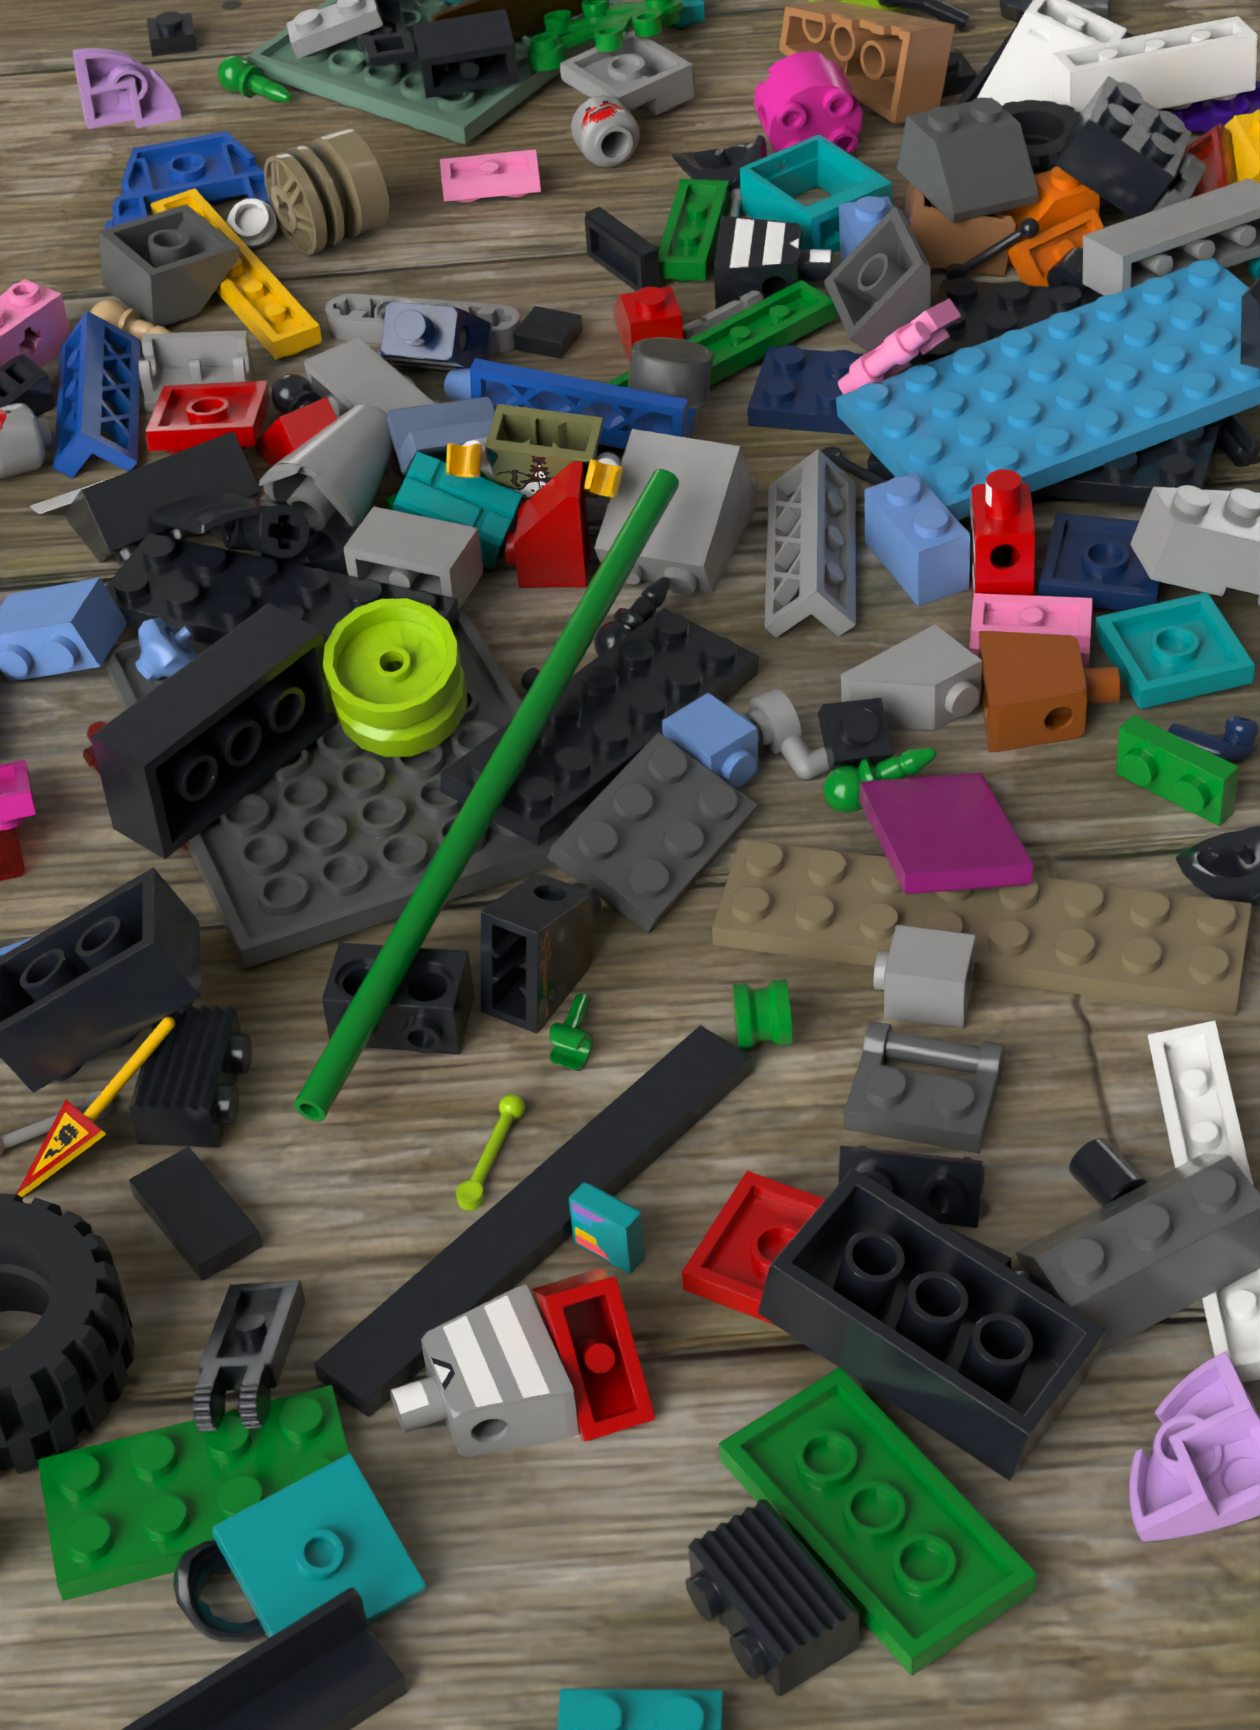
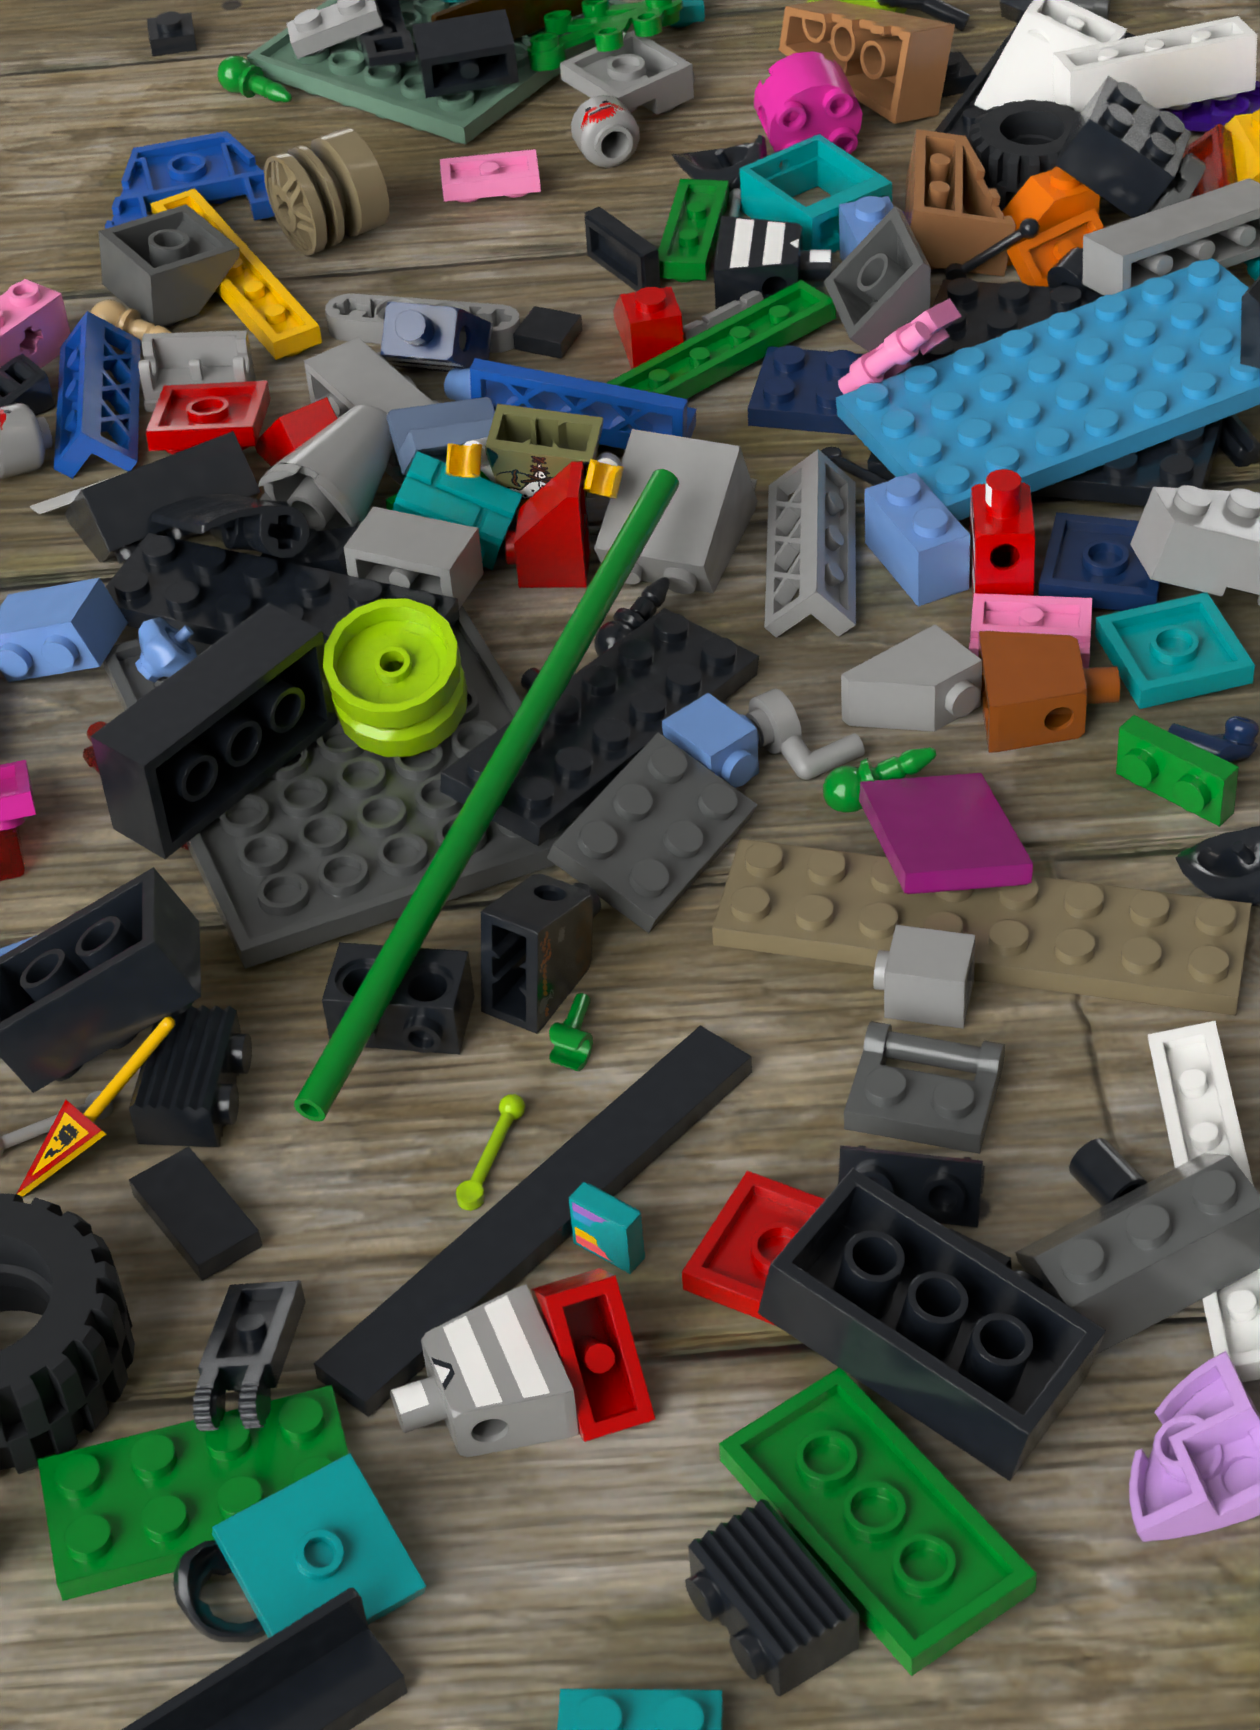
(121, 89): lavender brick -> none
(253, 222): white plate -> none
(292, 393): black bar -> none
(672, 369): clear piece -> none
(762, 1014): green wheel -> none
(855, 732): black plate -> none
(968, 159): dark grey slope -> none

